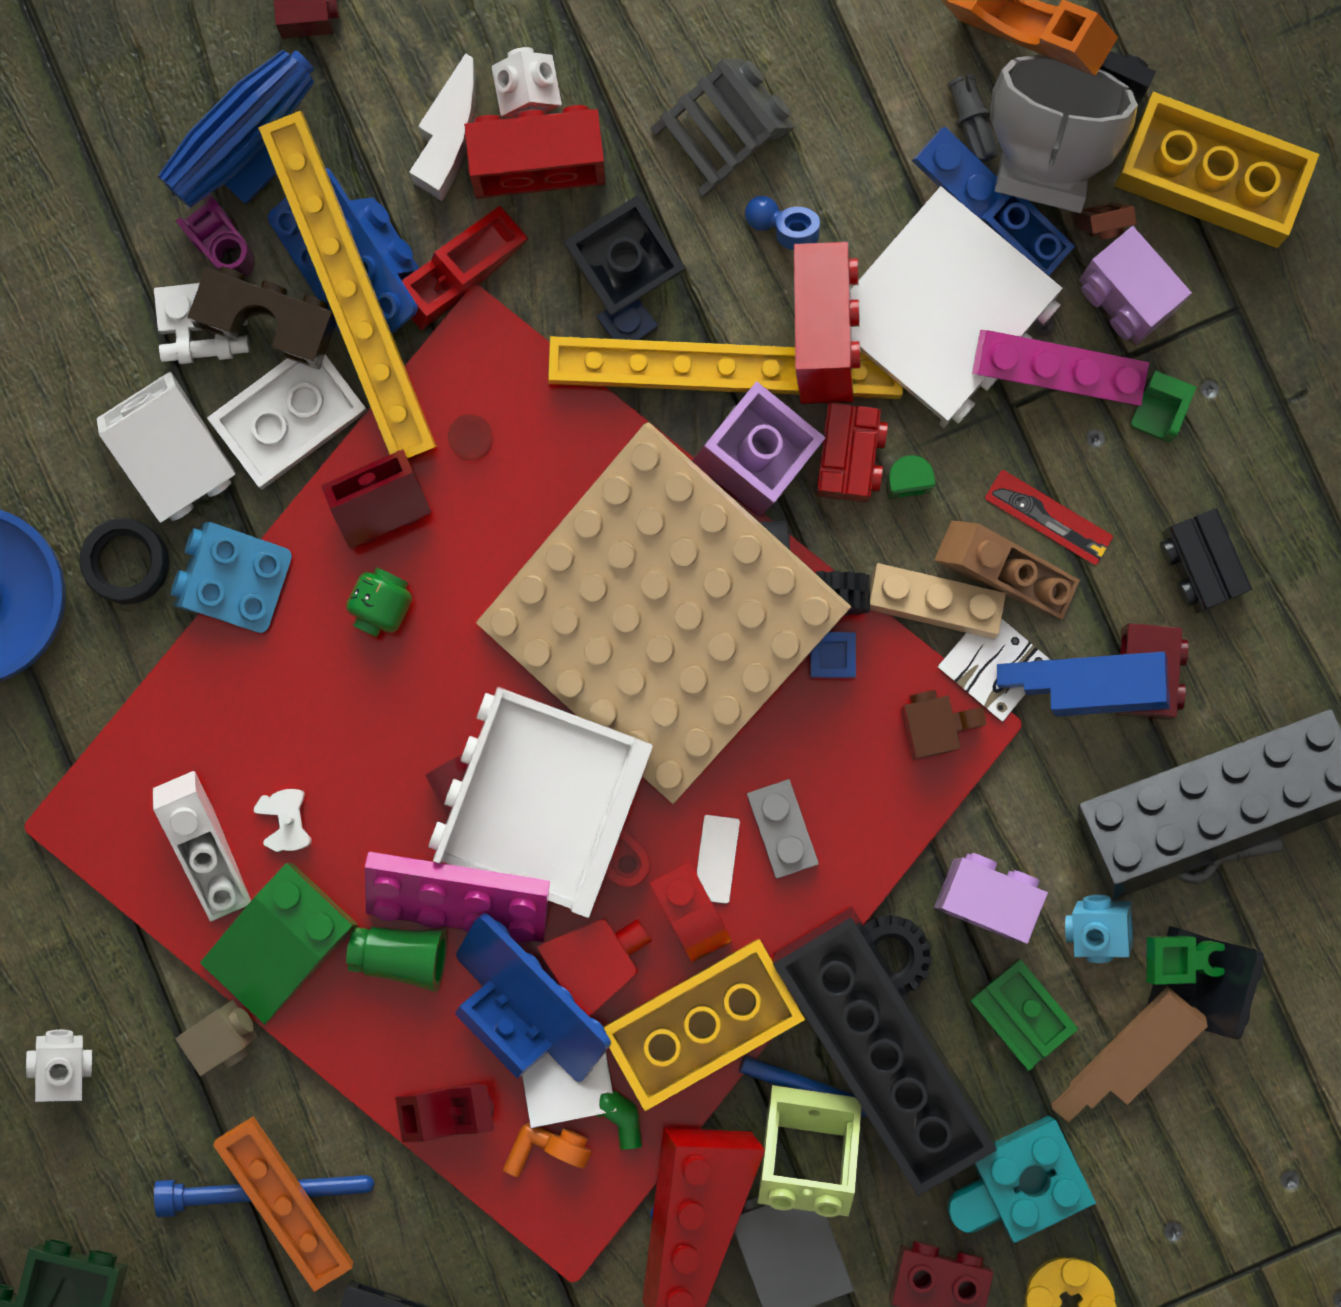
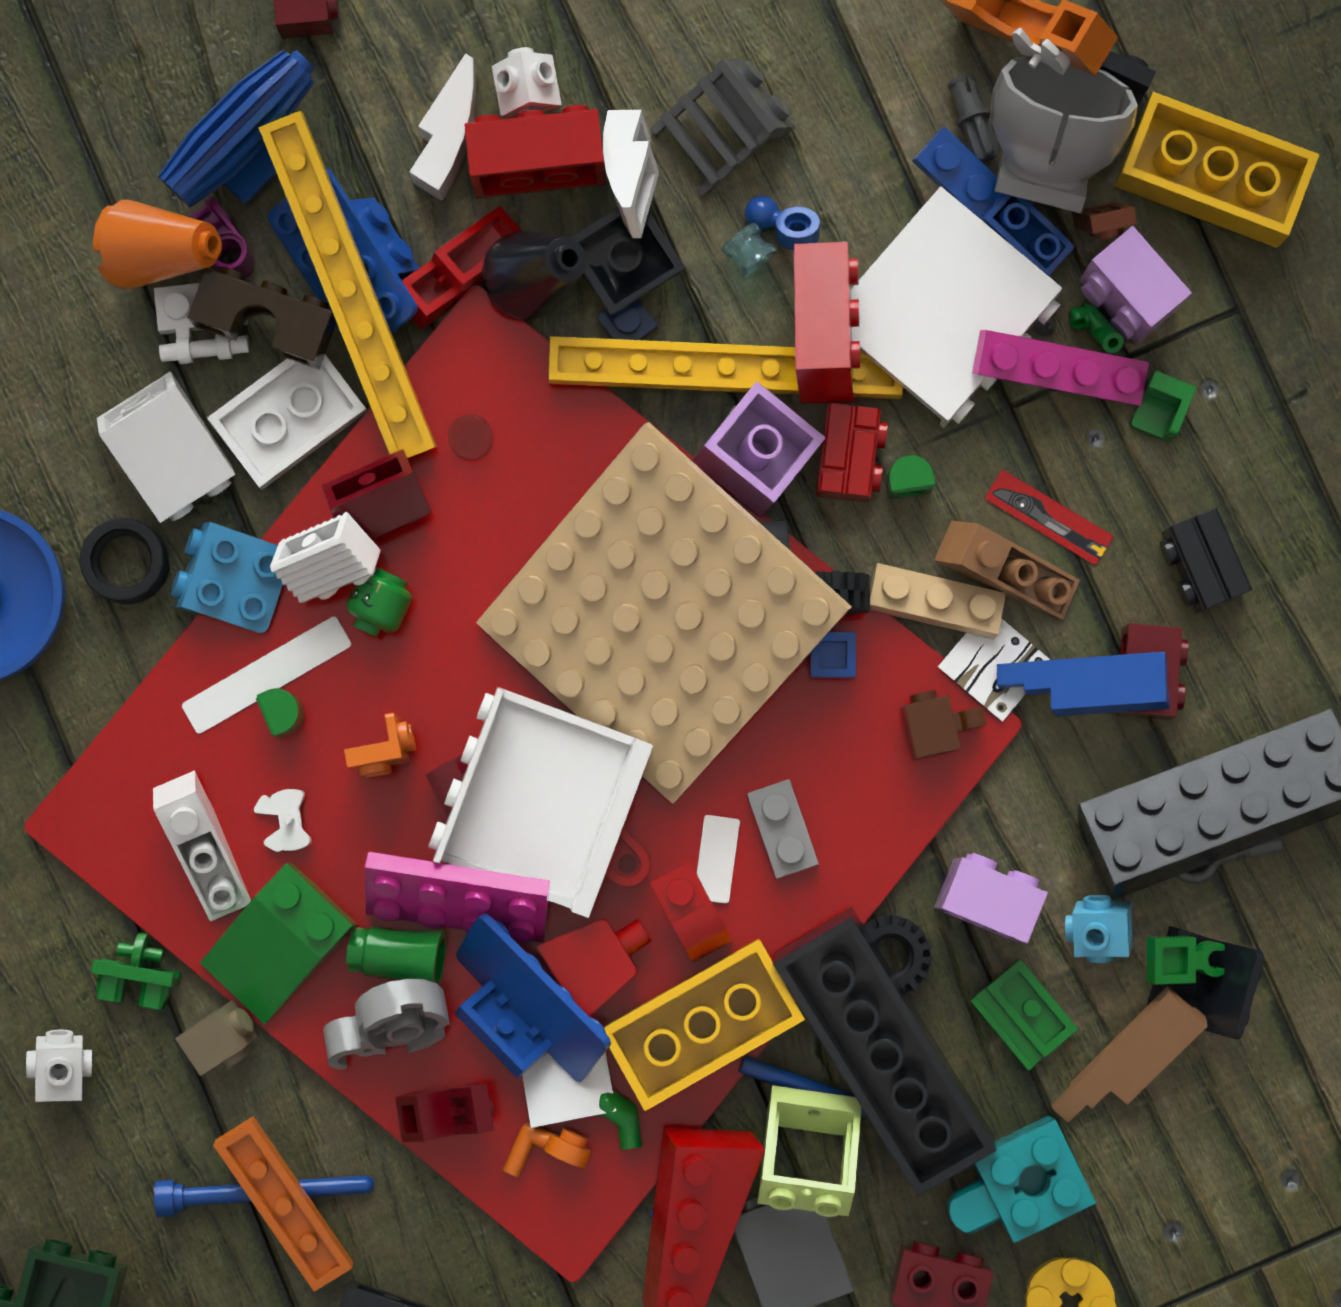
(151, 244): none -> orange cone
(155, 981): none -> green hips
(266, 673): none -> white sticker
(281, 711): none -> green brick
(325, 558): none -> white brick
(377, 758): none -> orange bracket
(389, 1016): none -> light grey piece
(531, 272): none -> black cone
(630, 166): none -> white slope
(749, 250): none -> clear light blue wheel
(1046, 53): none -> white piece
(1097, 327): none -> green arm

